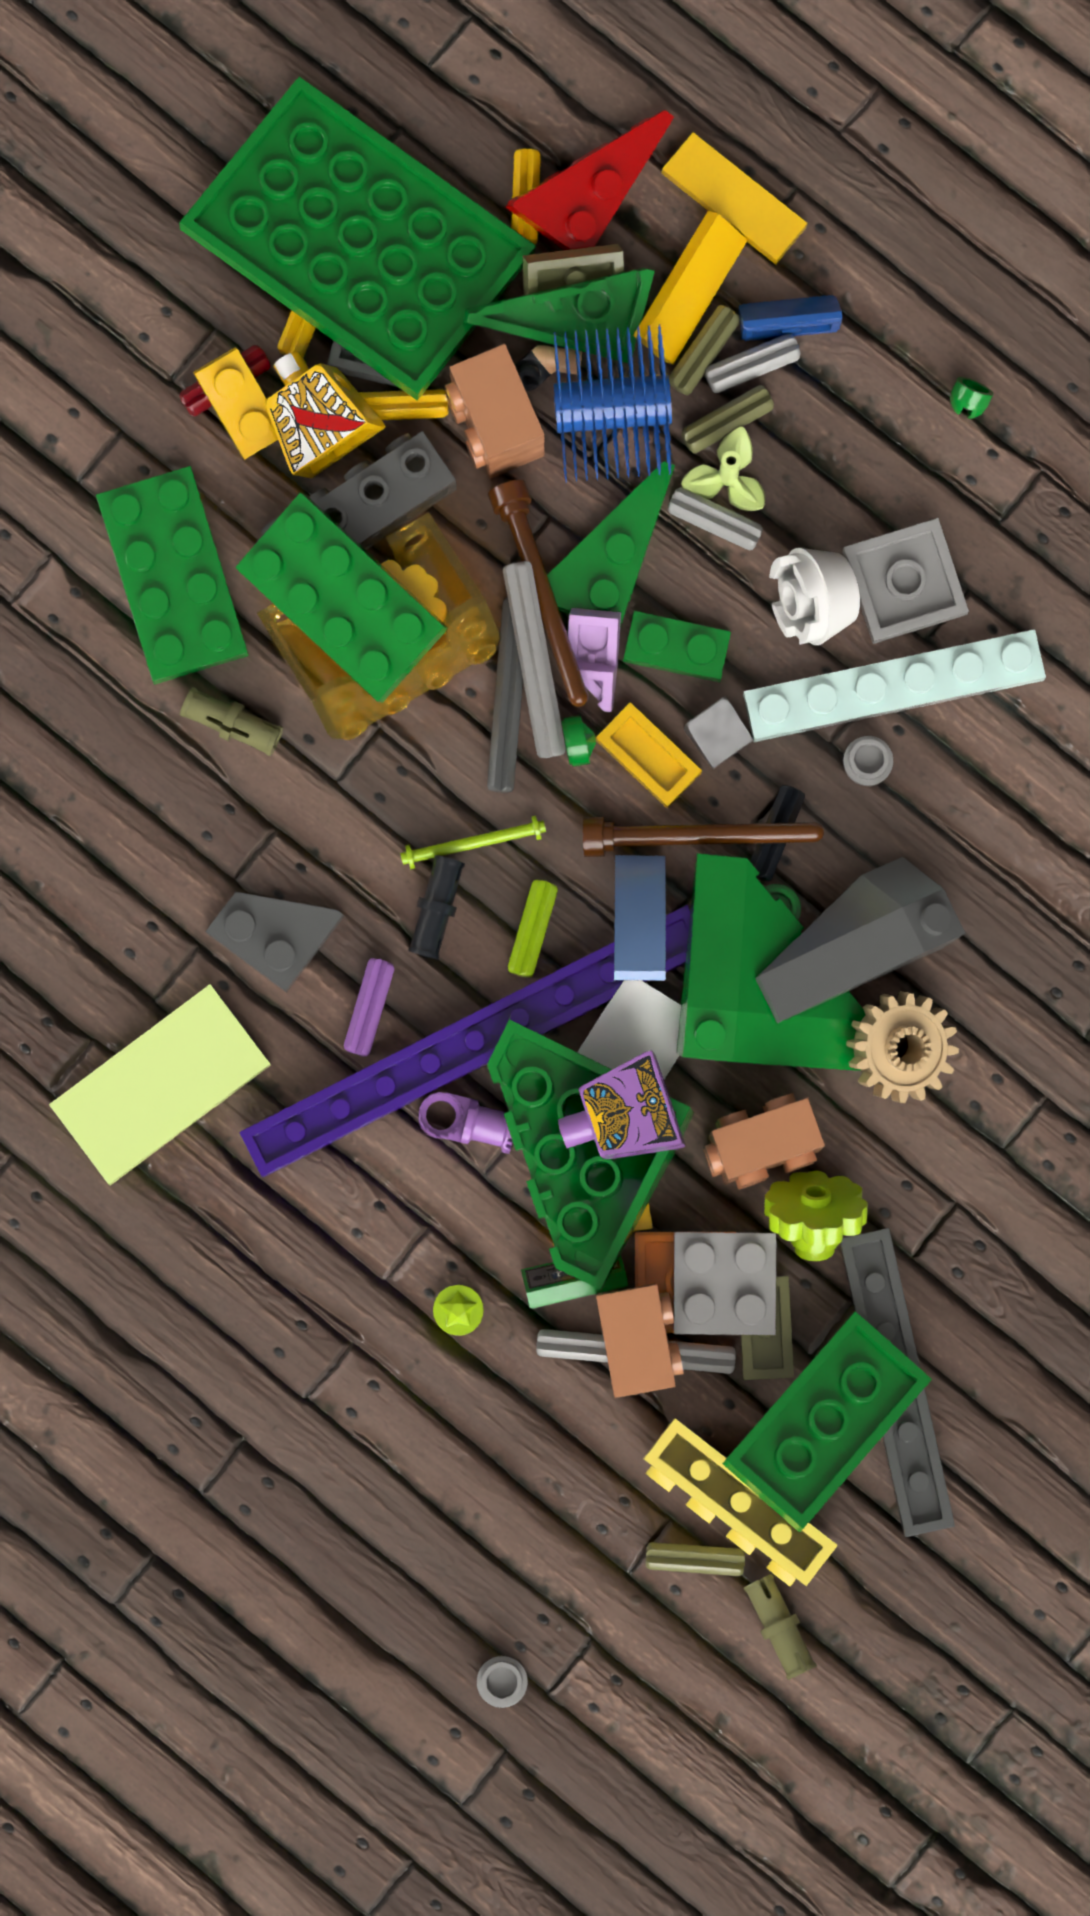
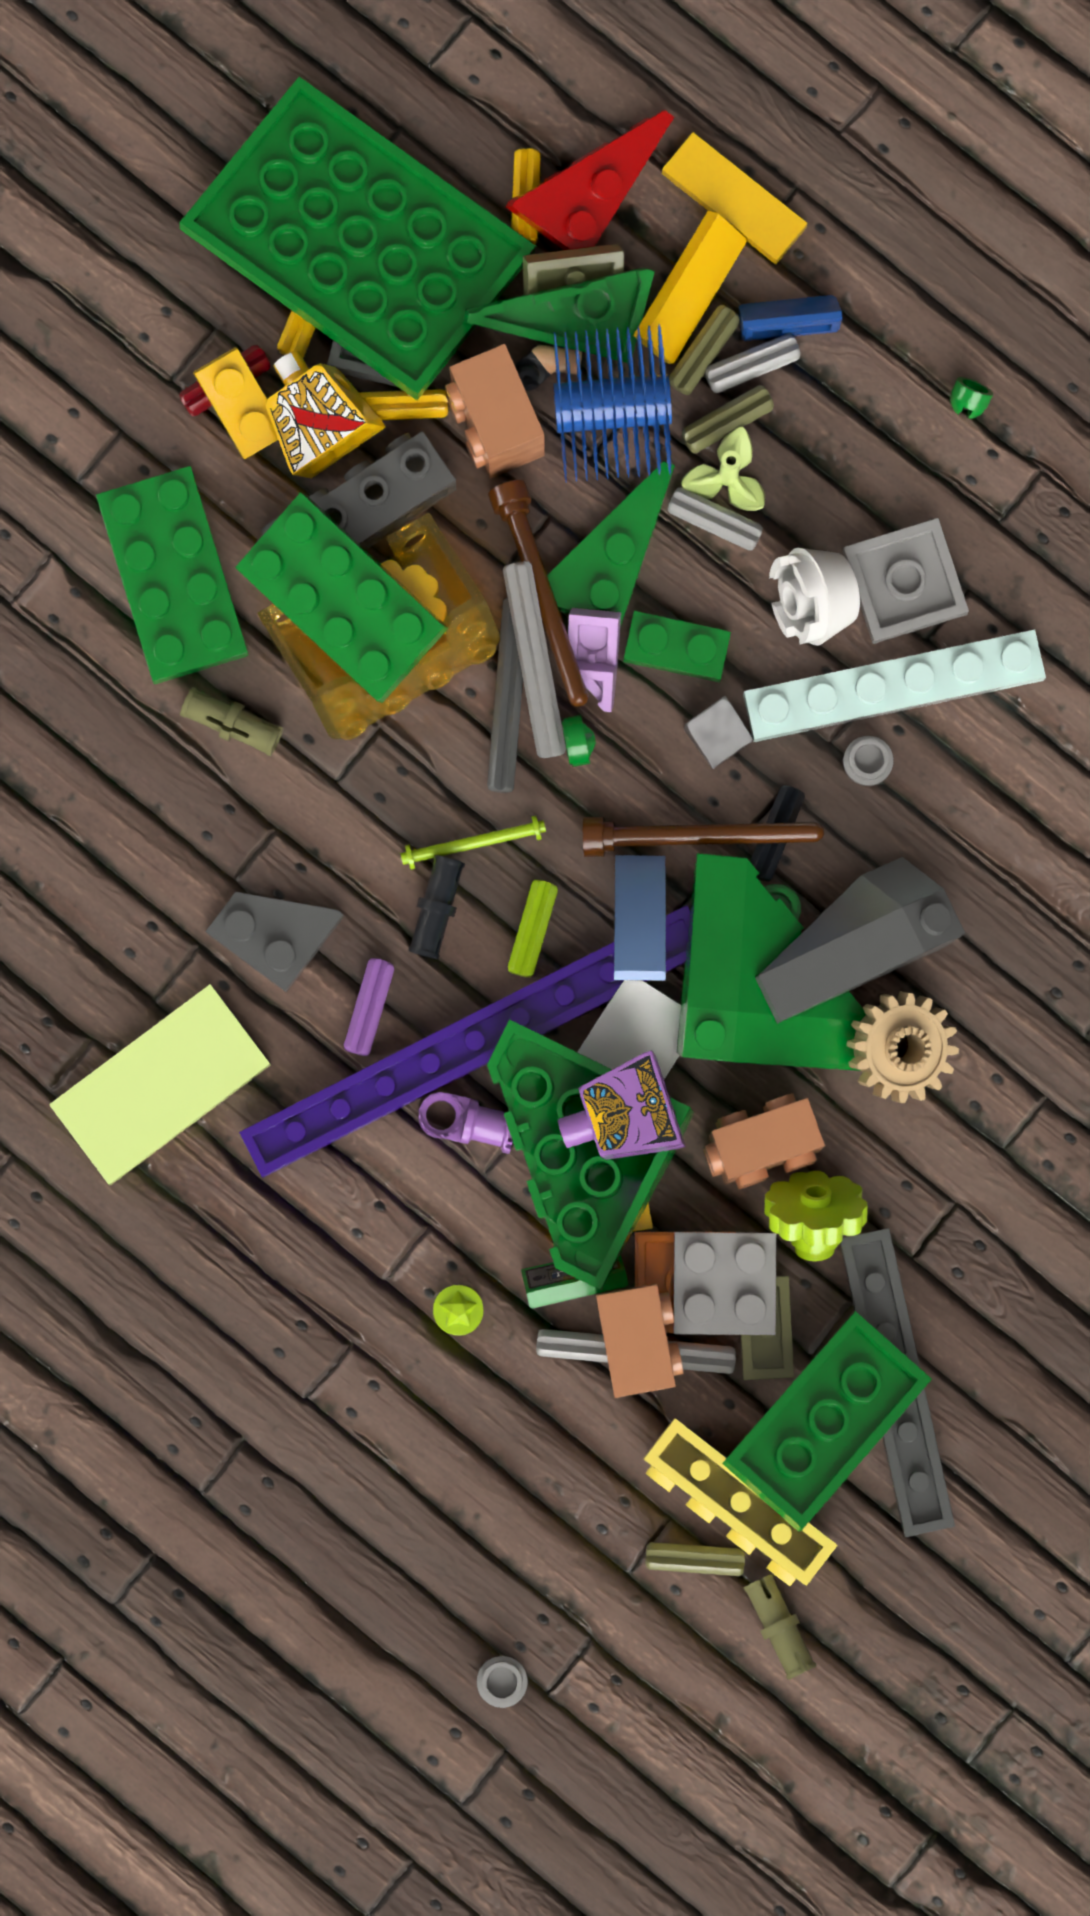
(648, 755): yellow tile -> none

